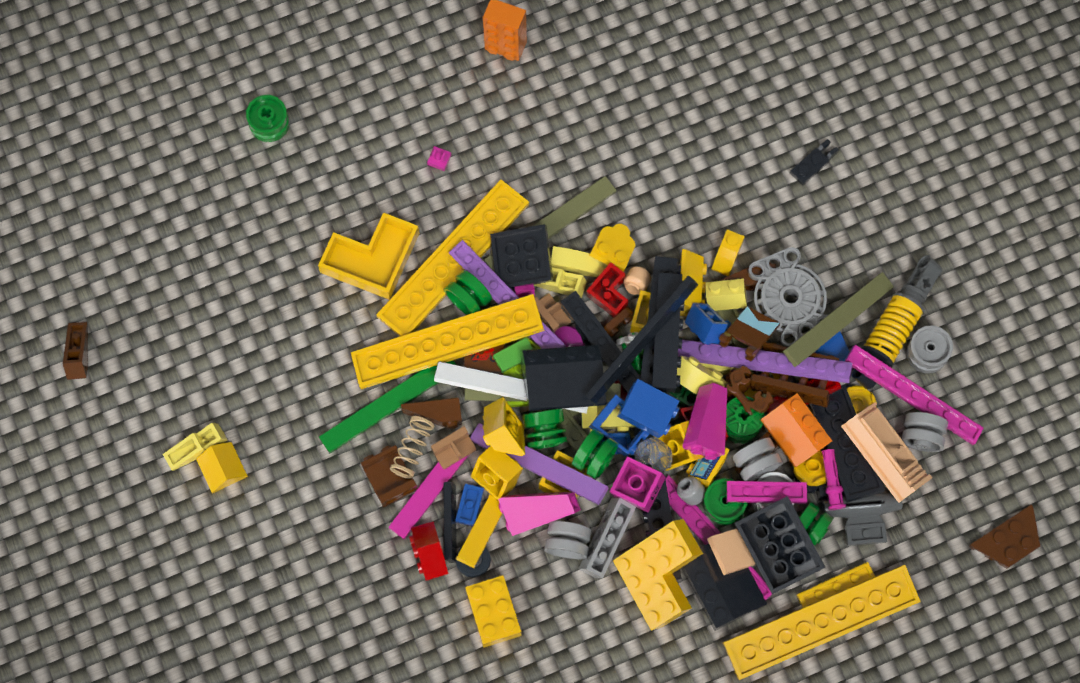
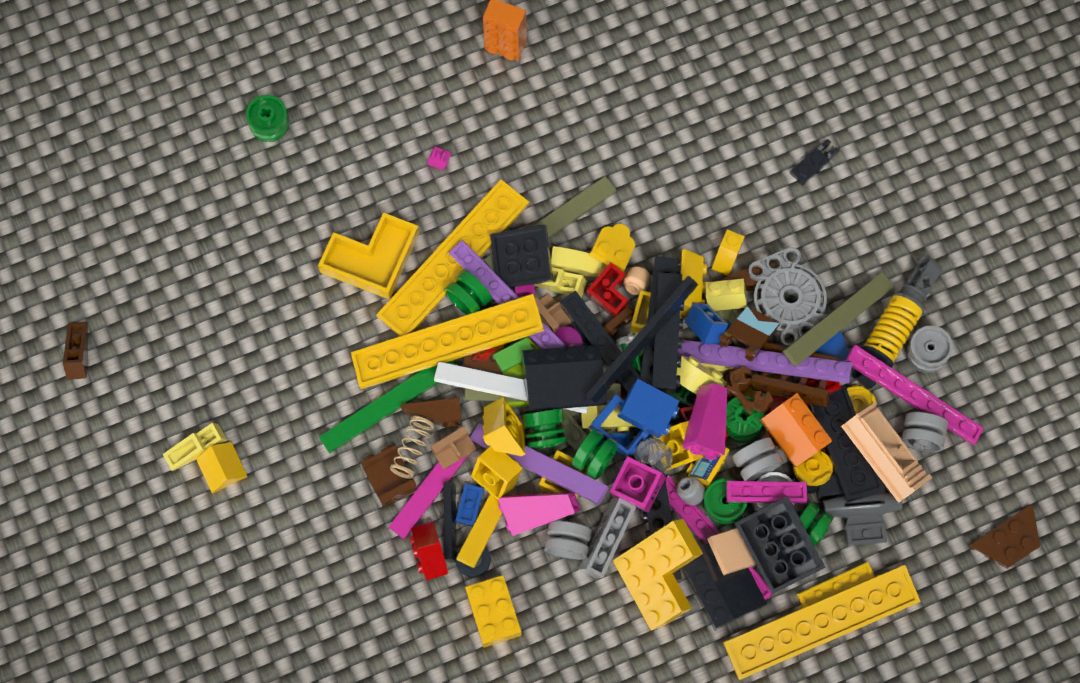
(834, 489): dark pink pin -> none

